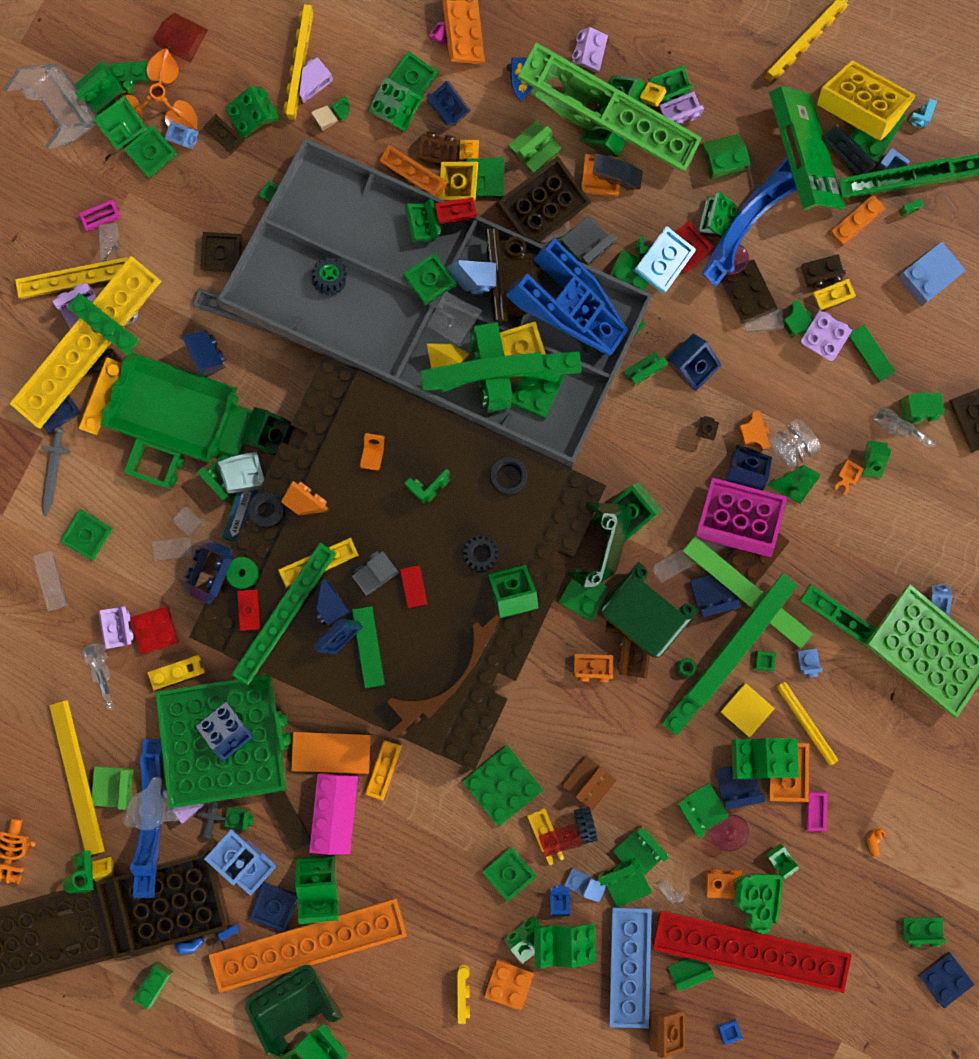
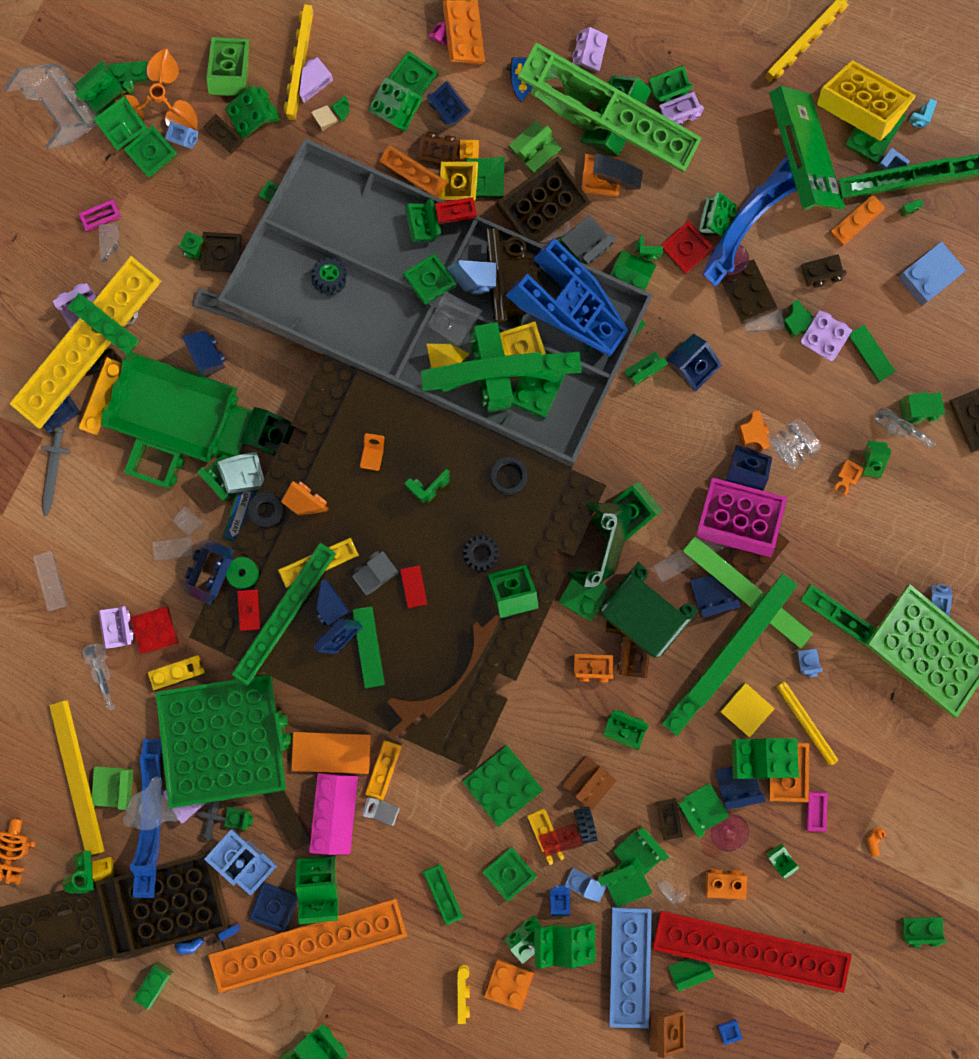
(68, 278): yellow plate -> none
(86, 535): green tile -> none
(180, 36): clear red slope -> none
(190, 245): none -> green bracket
(224, 731): dark blue bracket -> none
(228, 66): none -> bright green slope
(288, 1006): dark green windscreen -> none
(381, 811): none -> light grey bracket
(443, 894): none -> green tile
(625, 729): none -> green bracket
(653, 94): yellow plate -> none
(664, 260): tile -> none
(669, 819): none -> dark brown plate
(691, 663): green plate -> none
(707, 428): dark brown bracket -> none
(726, 156): green slope -> none
(760, 898): green plate -> none
(765, 661): green tile -> none
(796, 483): green wing -> none
(834, 294): yellow plate -> none
(849, 150): black plate -> none
(946, 980): dark blue plate -> none

